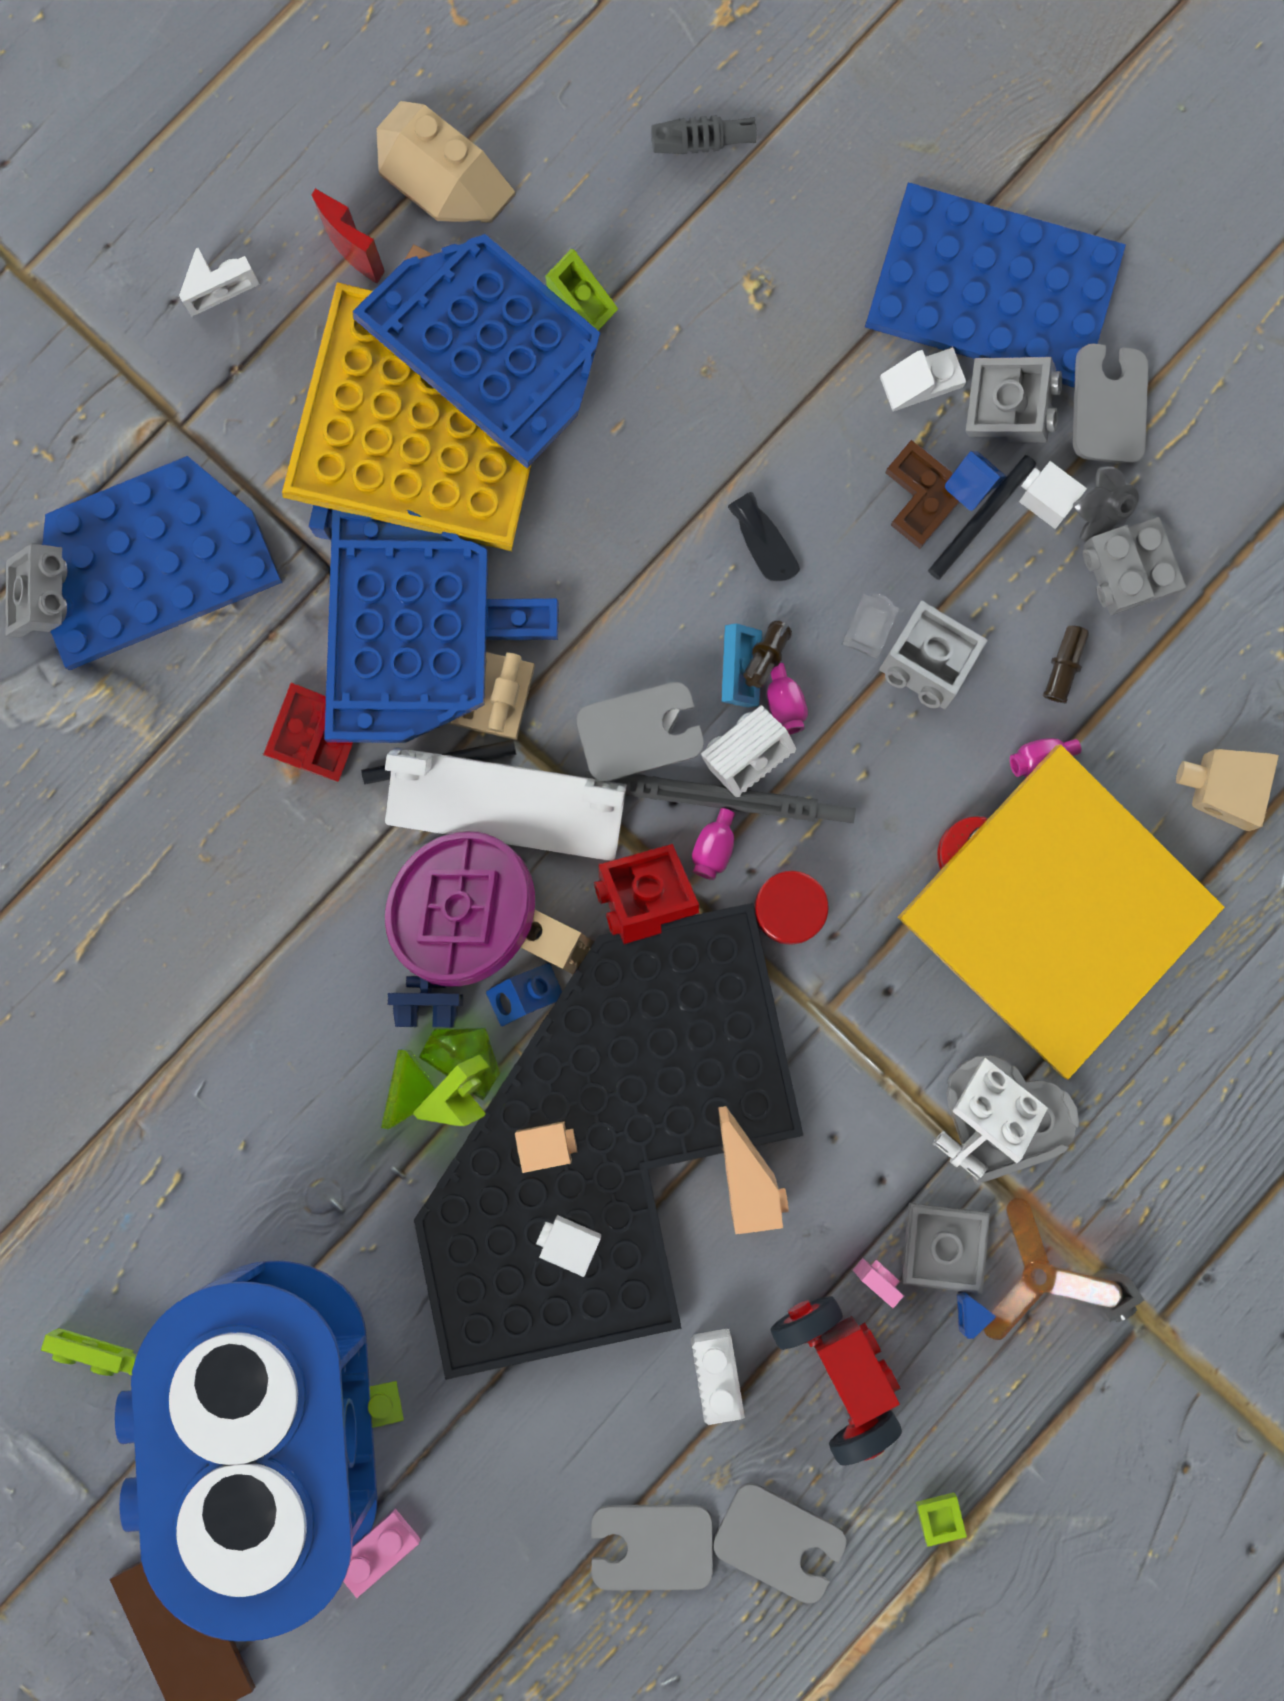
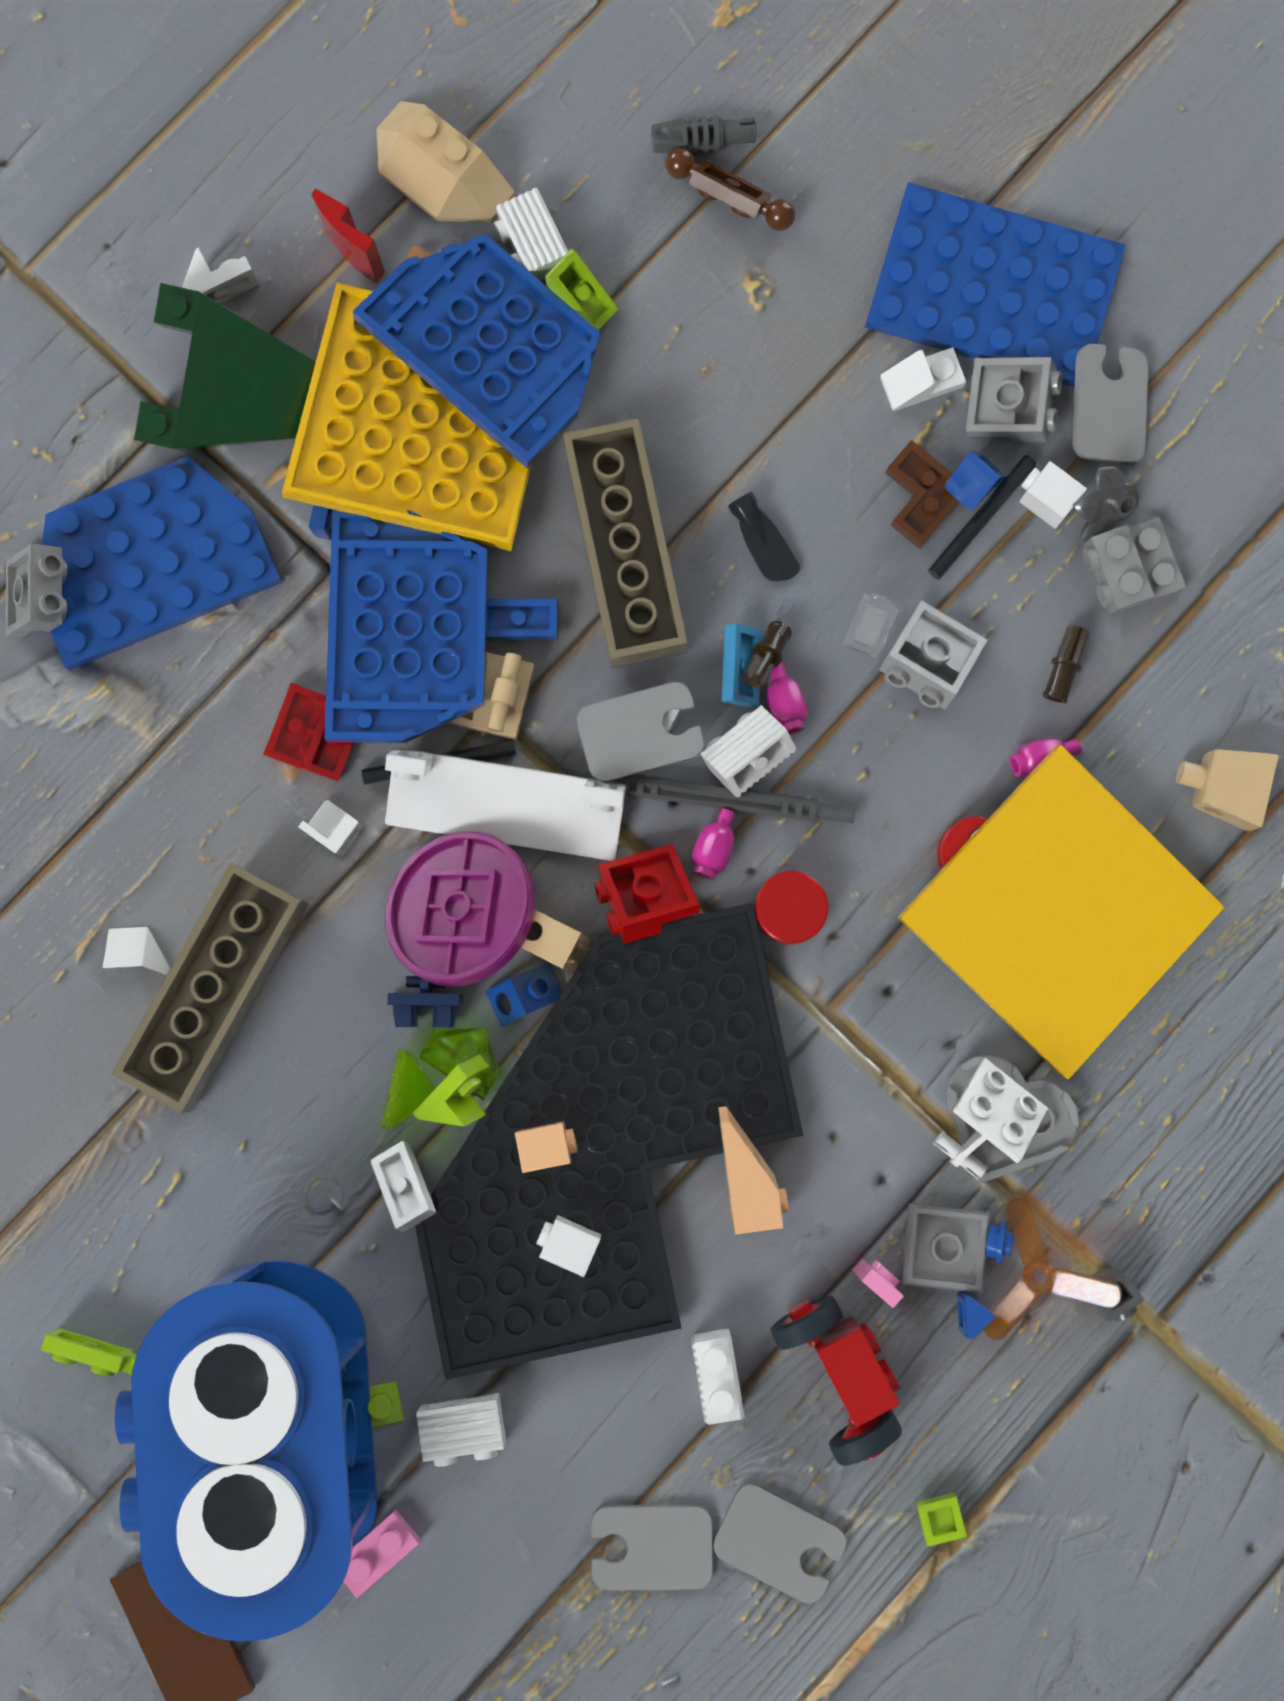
(134, 949): none -> white sticker
(210, 989): none -> dark tan brick
(236, 380): none -> dark green wedge
(333, 828): none -> white panel
(403, 1186): none -> white plate
(461, 1429): none -> white brick
(530, 233): none -> white brick
(625, 543): none -> dark tan brick
(722, 185): none -> reddish brown plate
(999, 1242): none -> blue plate

